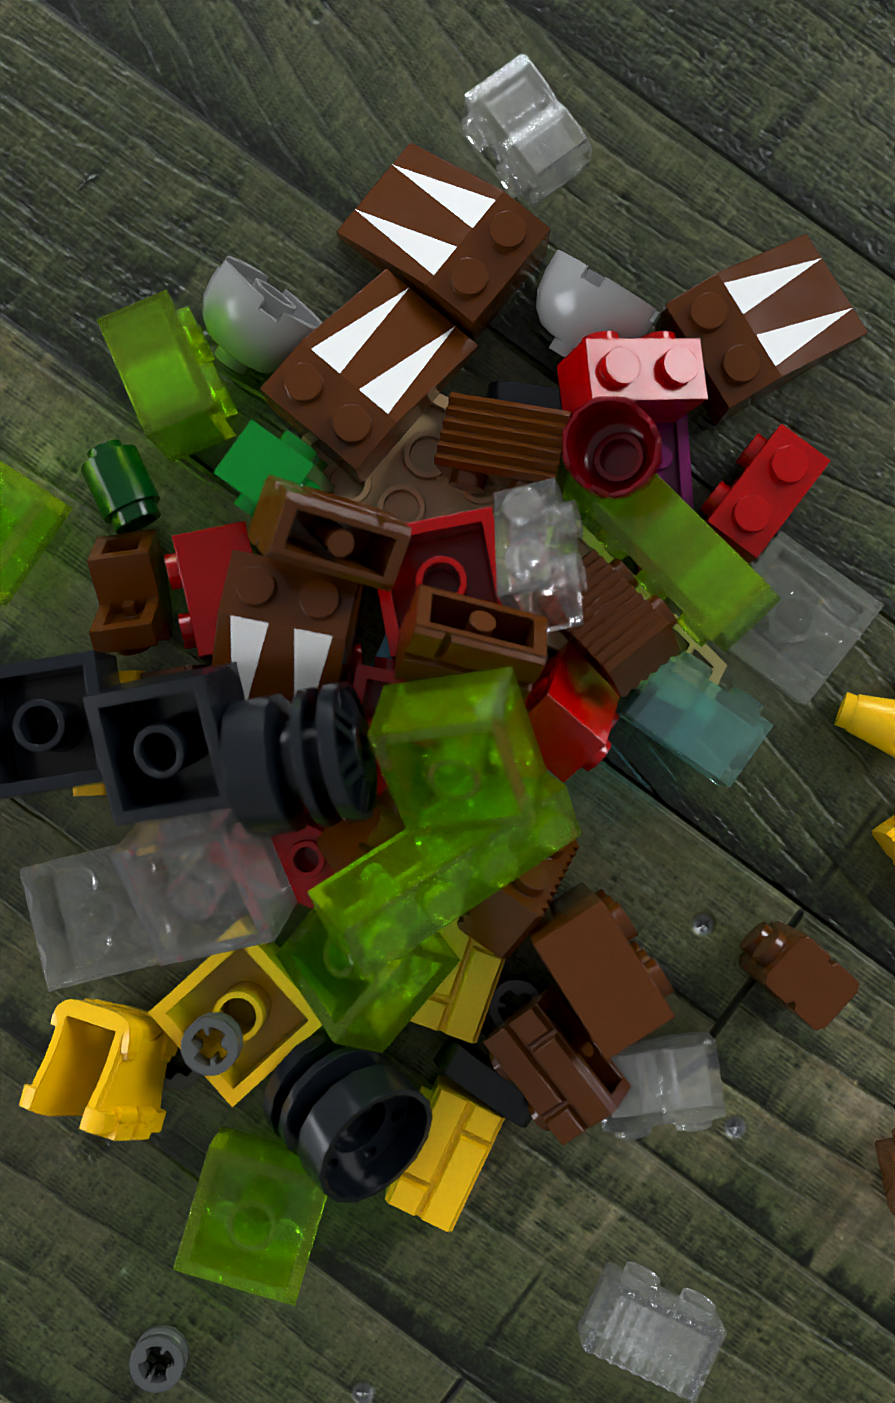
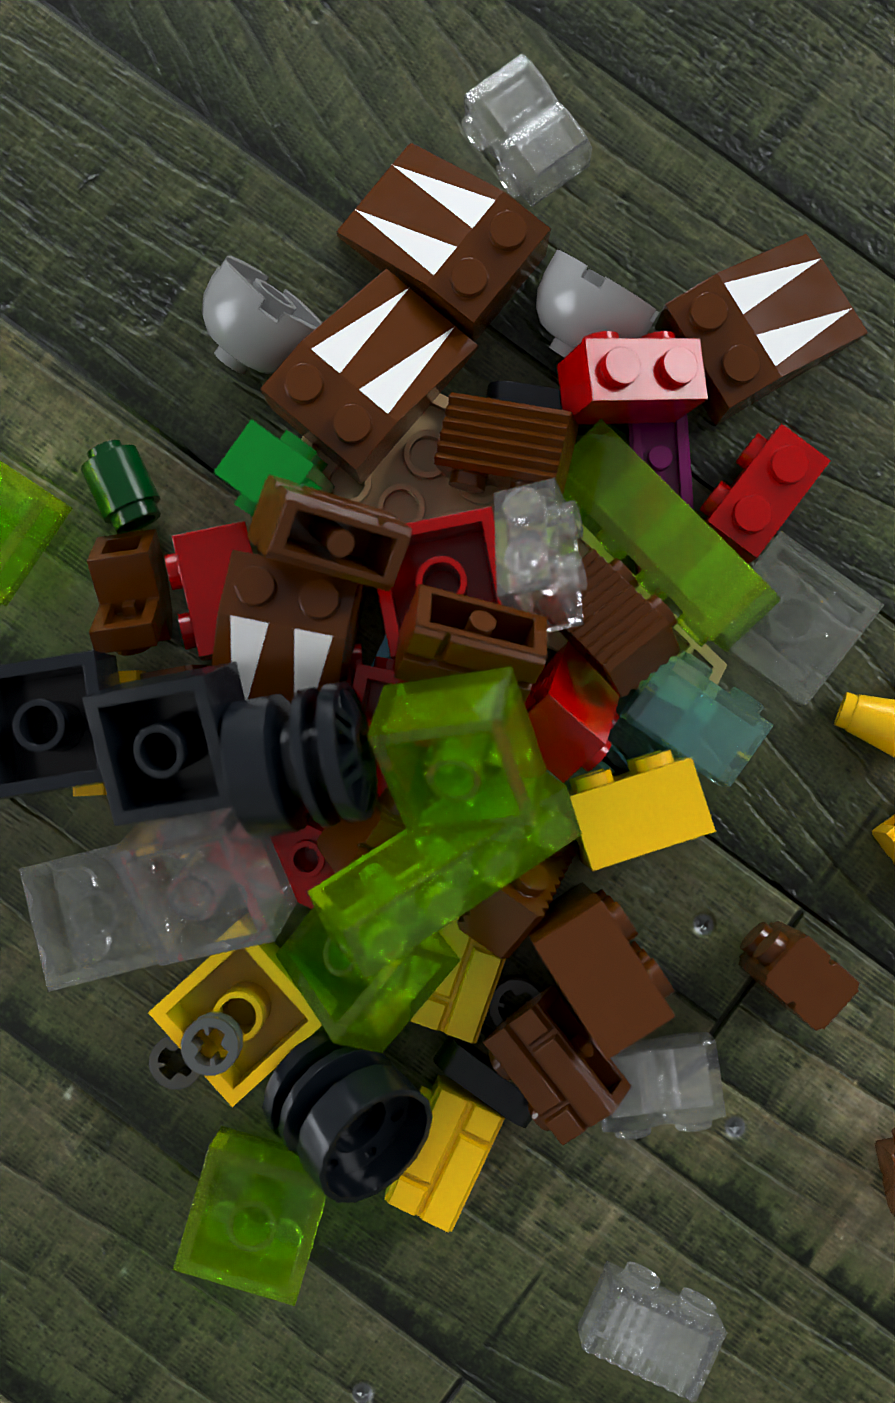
(103, 1066): yellow piece -> none
(148, 1376): dark grey bush -> none
(166, 375): clear neon green brick -> none
(612, 447): dark red hair -> none
(639, 809): none -> yellow brick

